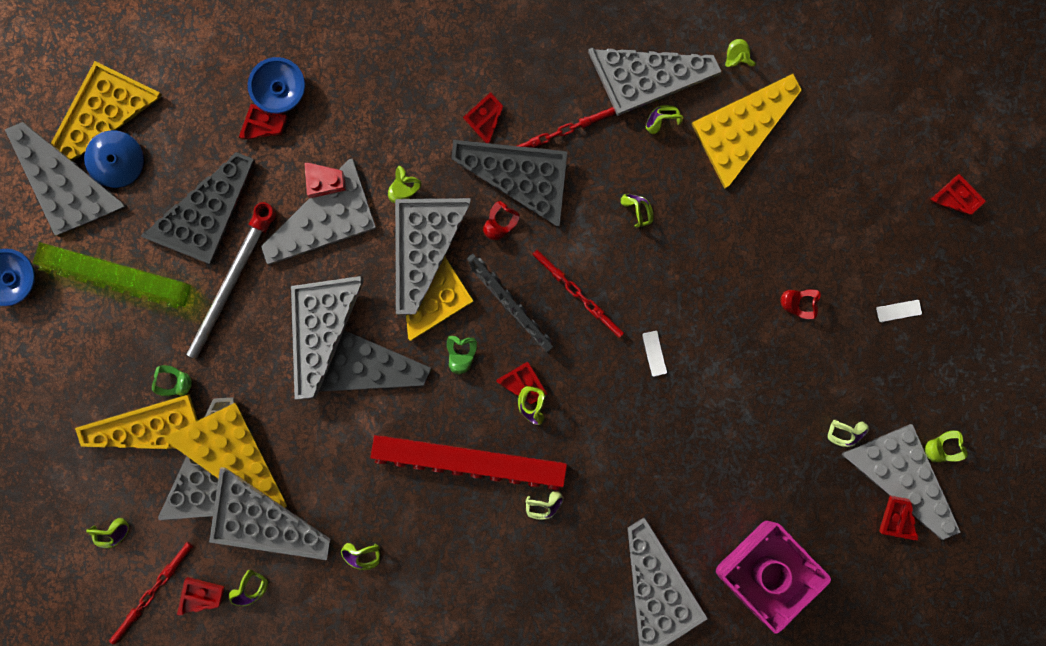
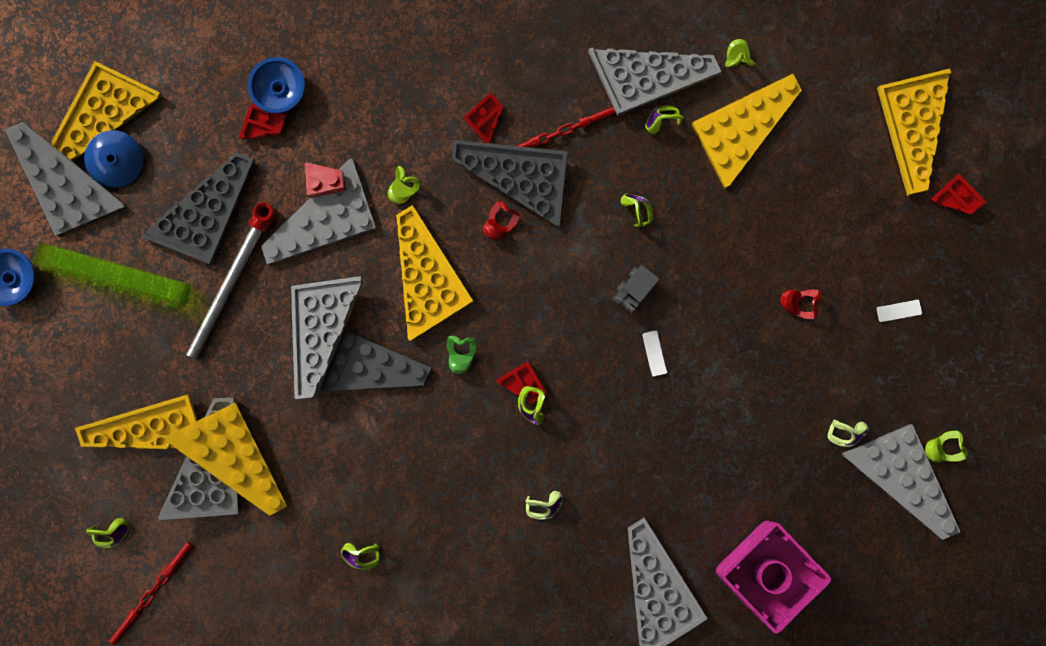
(182, 386): bright green piece -> none
(199, 595): red wing -> none
(240, 598): lime piece -> none
(257, 522): light grey wing -> none
(422, 241): light grey wing -> none
(469, 461): red brick -> none
(493, 283): dark grey wing -> none
(597, 312): red piece -> none
(636, 288): none -> dark grey hinge
(899, 519): red wing -> none
(913, 120): none -> yellow wing

